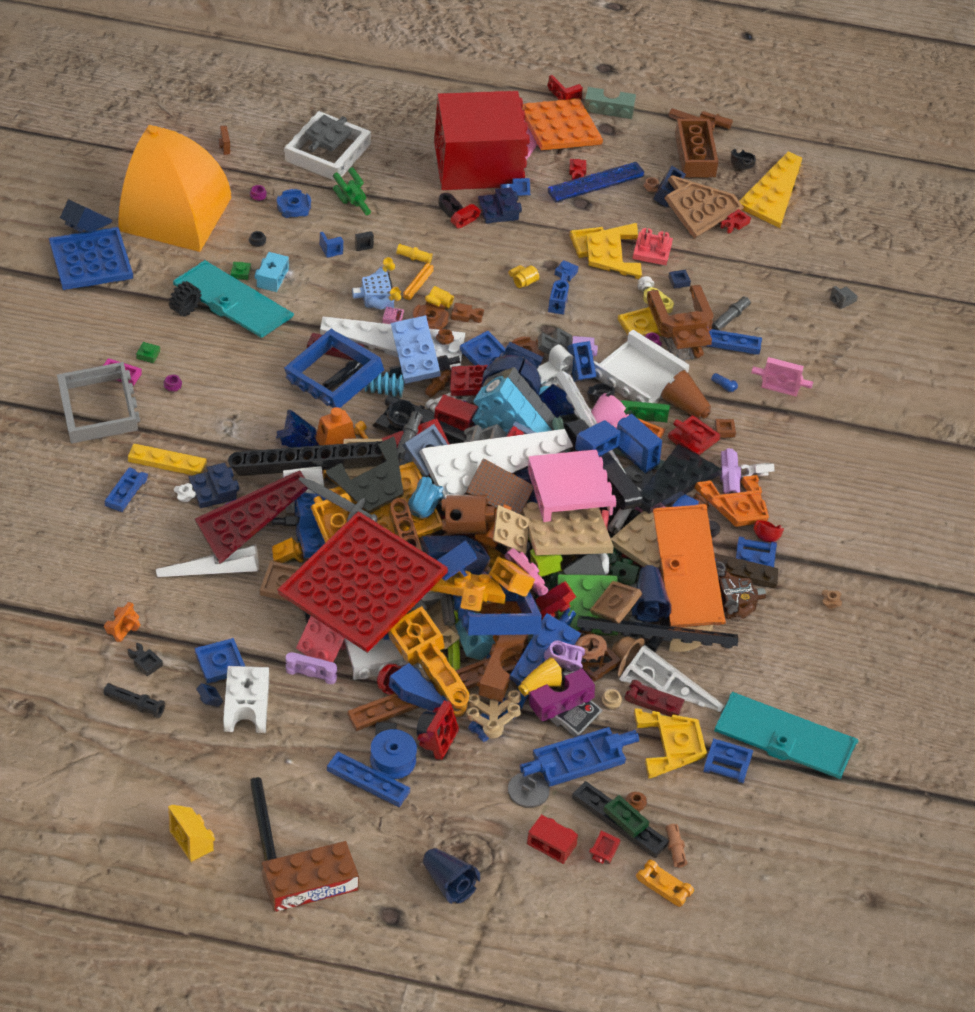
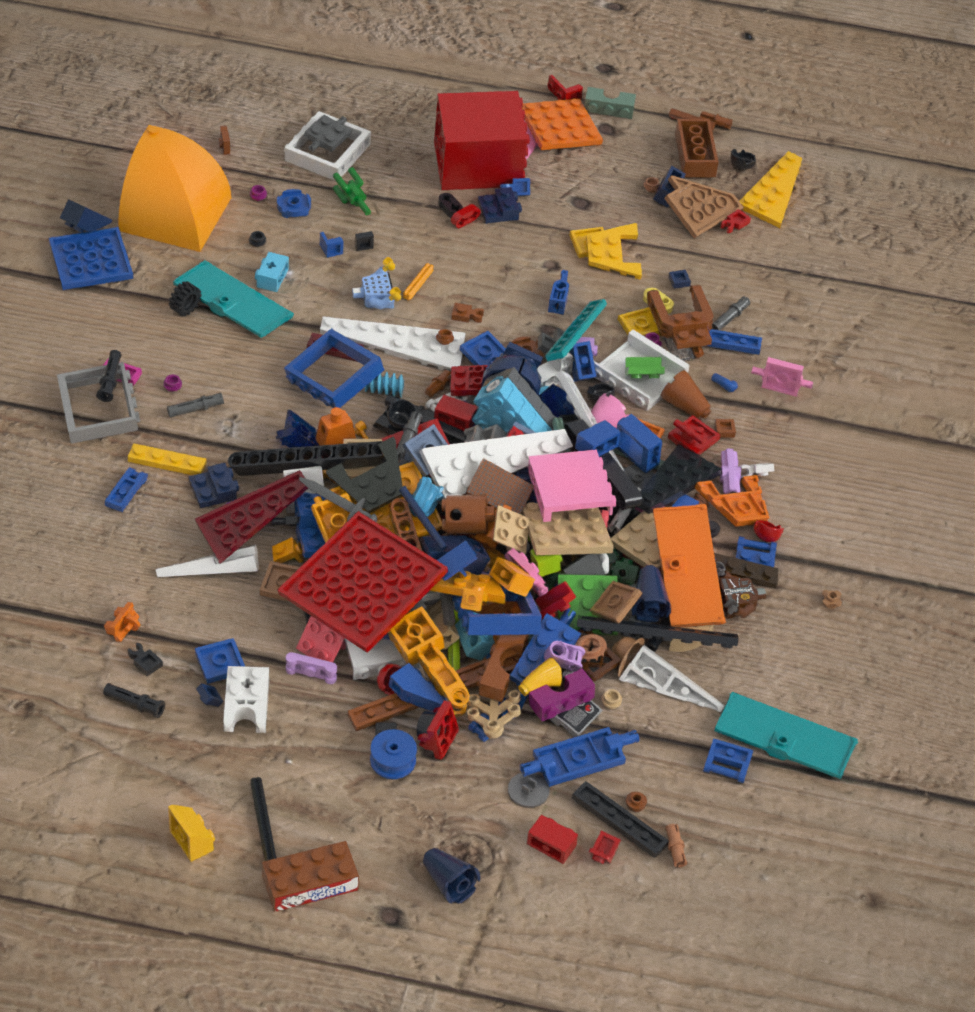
(108, 382): none -> black pin
(148, 352): green plate -> none
(184, 492): white plate -> none
(194, 405): none -> dark grey pin
(241, 270): green plate -> none
(350, 369): black pin -> none
(368, 779): blue plate -> none
(392, 315): bright pink tile -> none
(414, 253): yellow pin -> none
(417, 352): light blue piece -> none
(423, 518): none -> dark blue bar
(439, 296): yellow piece -> none
(439, 314): dark orange plate -> none
(524, 276): yellow piece -> none
(571, 268): blue plate -> none
(576, 330): none -> teal tile
(577, 168): red plate -> none
(595, 181): clear blue plate -> none
(626, 816): dark green plate -> none
(644, 283): white plate -> none
(644, 366): none -> bright green bracket
(647, 411): green plate -> none
(653, 247): coral plate -> none
(654, 699): dark red plate -> none
(664, 883): light orange plate -> none
(680, 741): yellow wing -> none
(843, 297): dark grey bracket -> none

